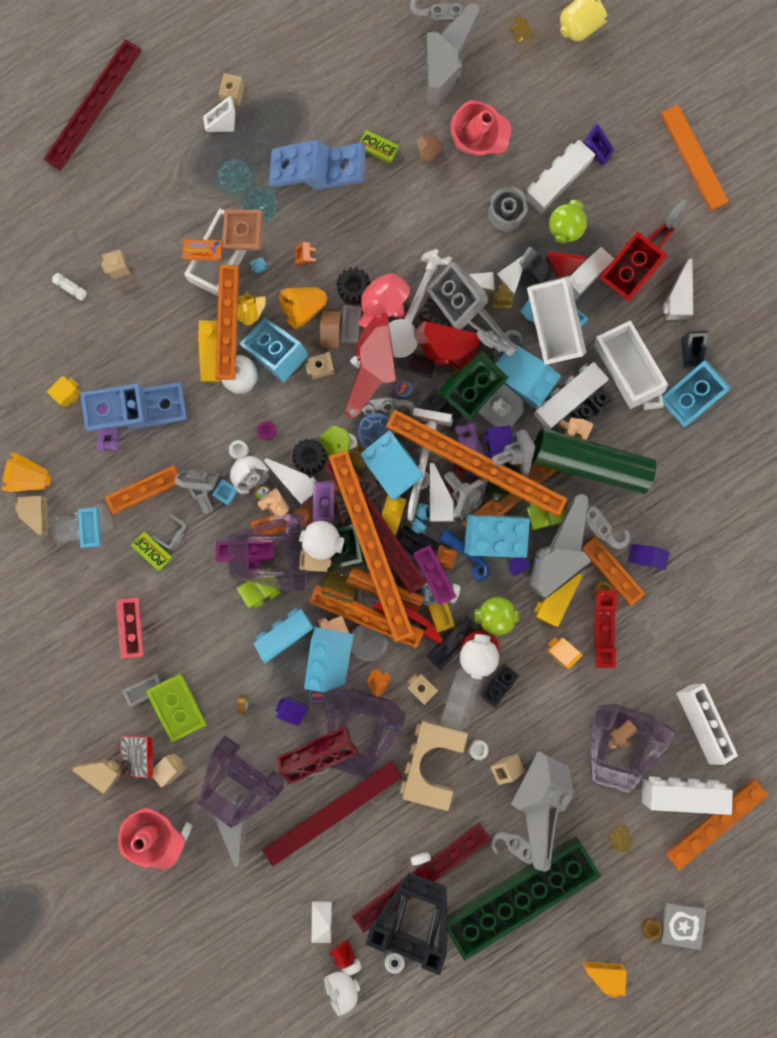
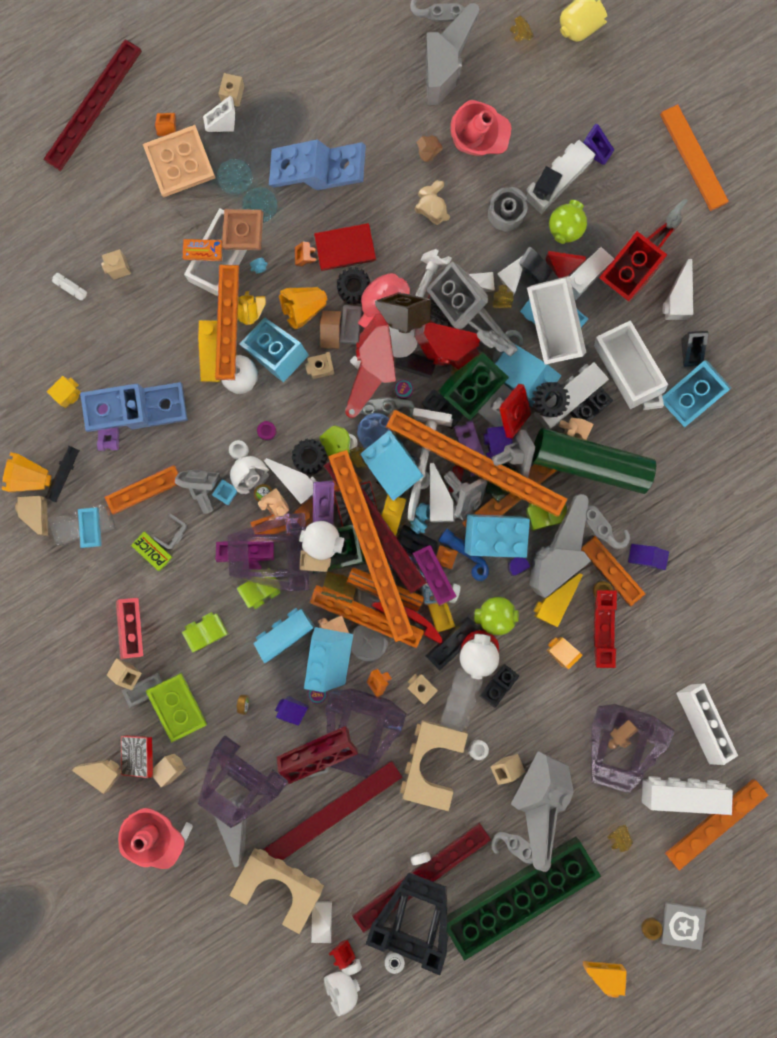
(64, 469): none -> black pin
(124, 674): none -> tan brick
(165, 123): none -> orange slope
(179, 161): none -> light nougat plate
(205, 632): none -> lime brick
(303, 888): none -> tan arch
(345, 247): none -> red tile
(379, 146): lime tile -> none
(404, 311): none -> dark brown slope
(431, 205): none -> tan animal
(515, 411): none -> red tile
(547, 184): none -> black brick
(561, 399): none -> black tyre

